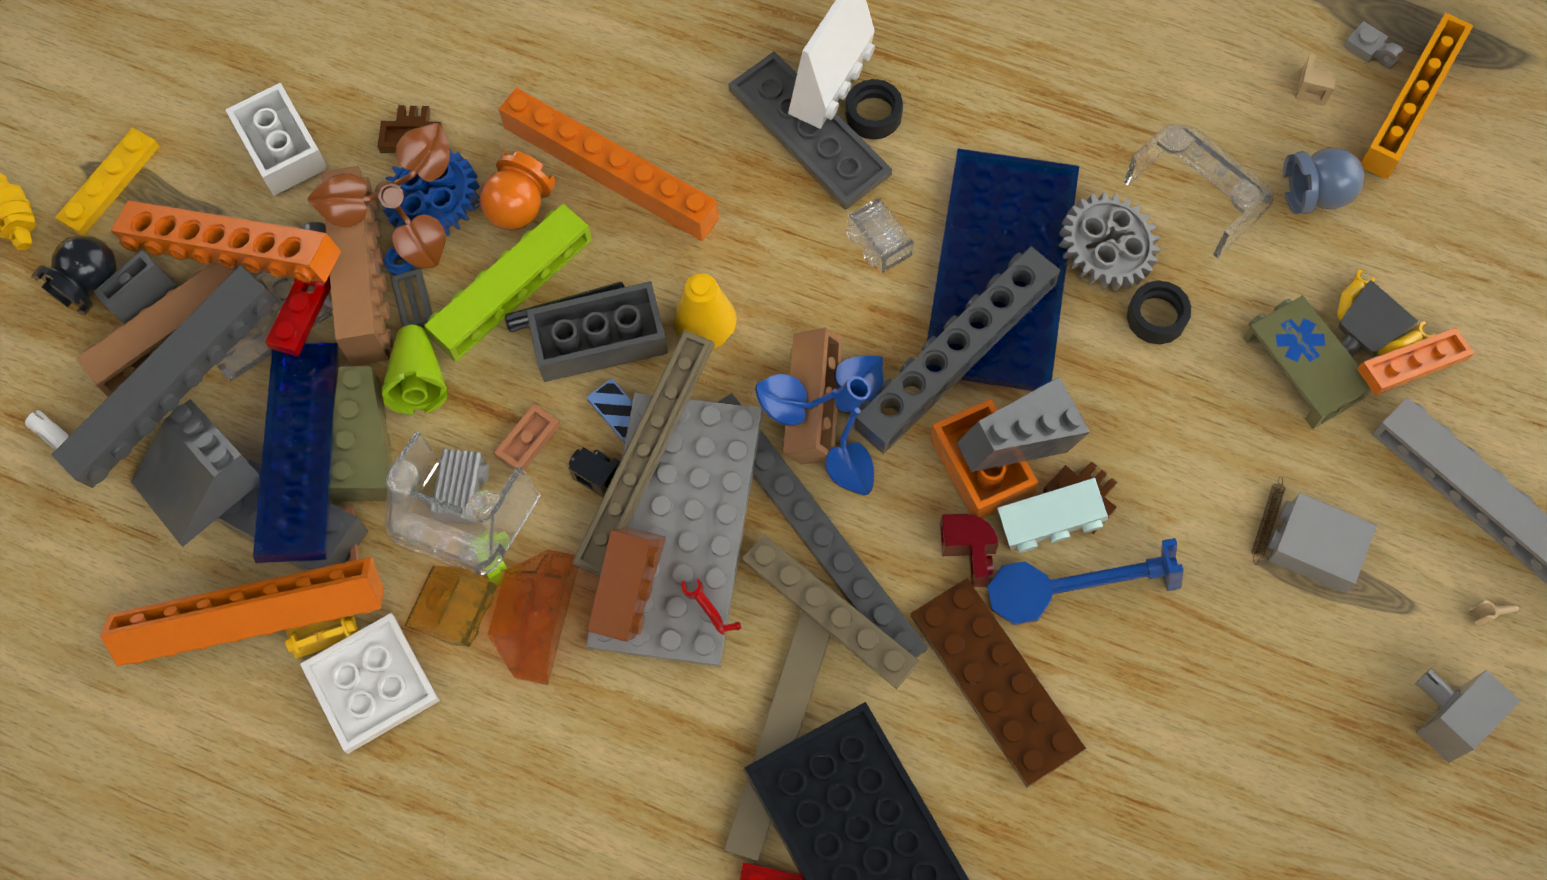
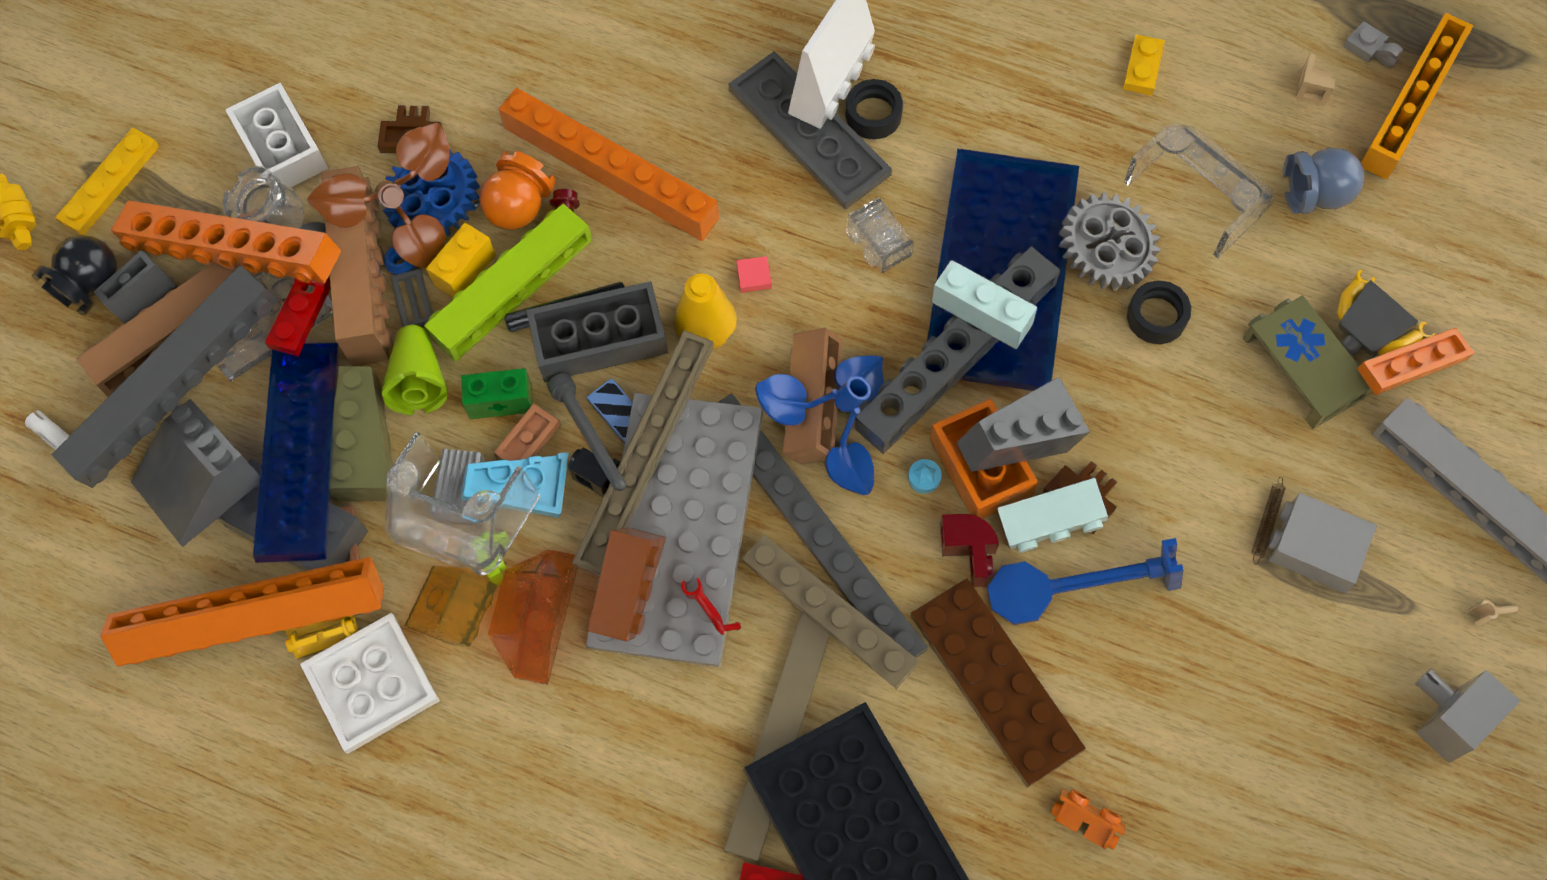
(263, 199): none -> clear tile
(461, 260): none -> yellow brick
(496, 393): none -> green brick
(545, 473): none -> medium azure wing
(563, 389): none -> dark grey piece
(565, 196): none -> dark red plate
(754, 274): none -> coral tile
(924, 476): none -> medium azure tile
(984, 304): none -> light aqua brick
(1101, 822): none -> orange hinge
(1143, 64): none -> yellow plate

